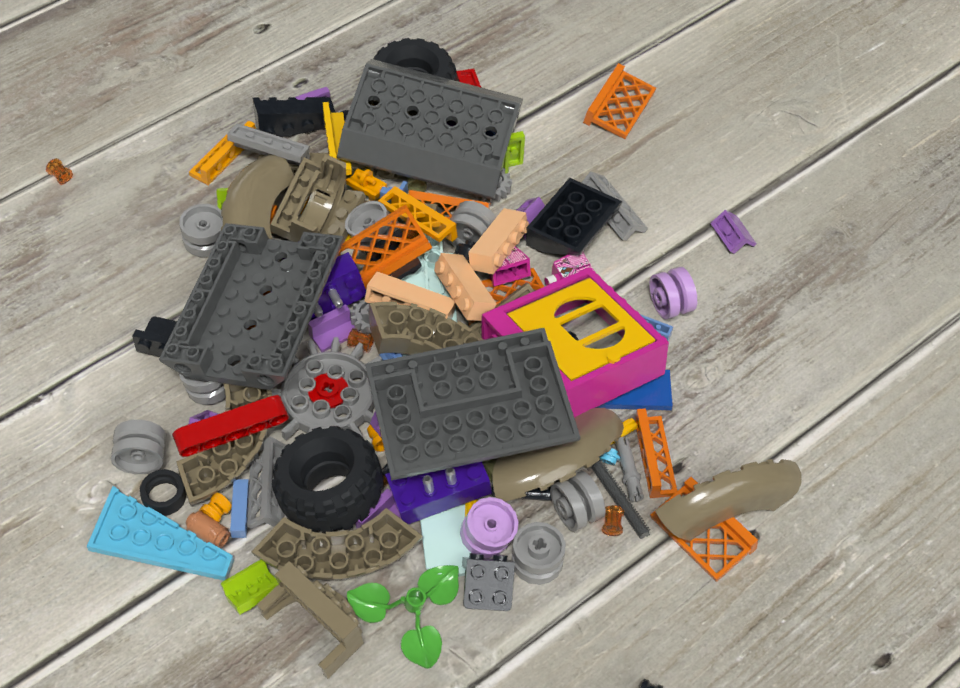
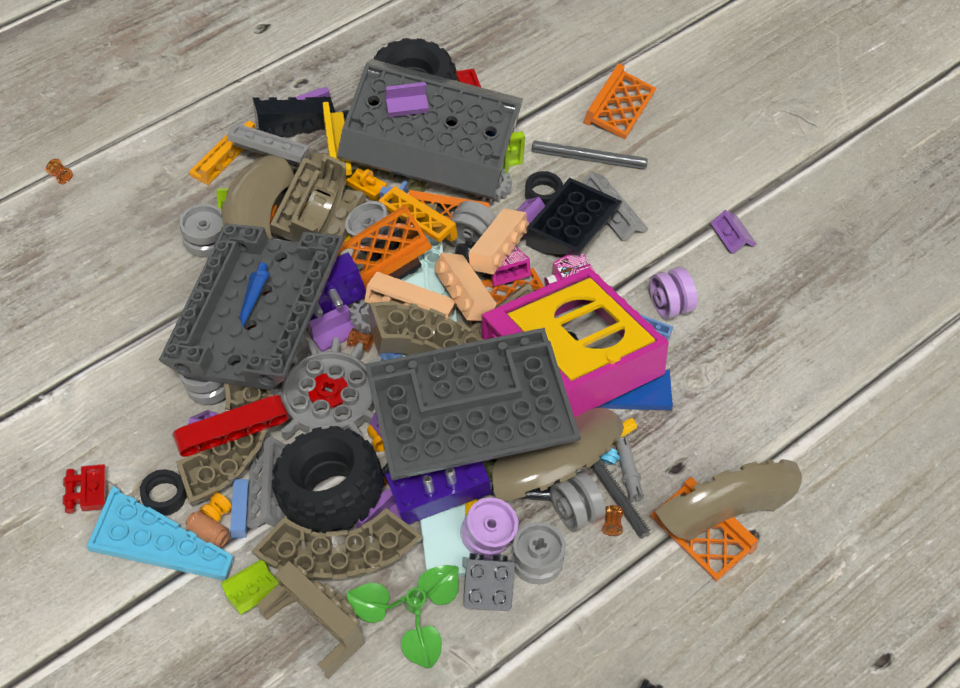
(92, 488): none -> red plate
(138, 447): light grey wheel -> none
(154, 337): black bracket -> none
(255, 285): none -> blue bar
(406, 99): none -> medium lavender panel
(542, 178): none -> black tyre
(589, 154): none -> dark grey axle
(650, 457): orange fence -> none

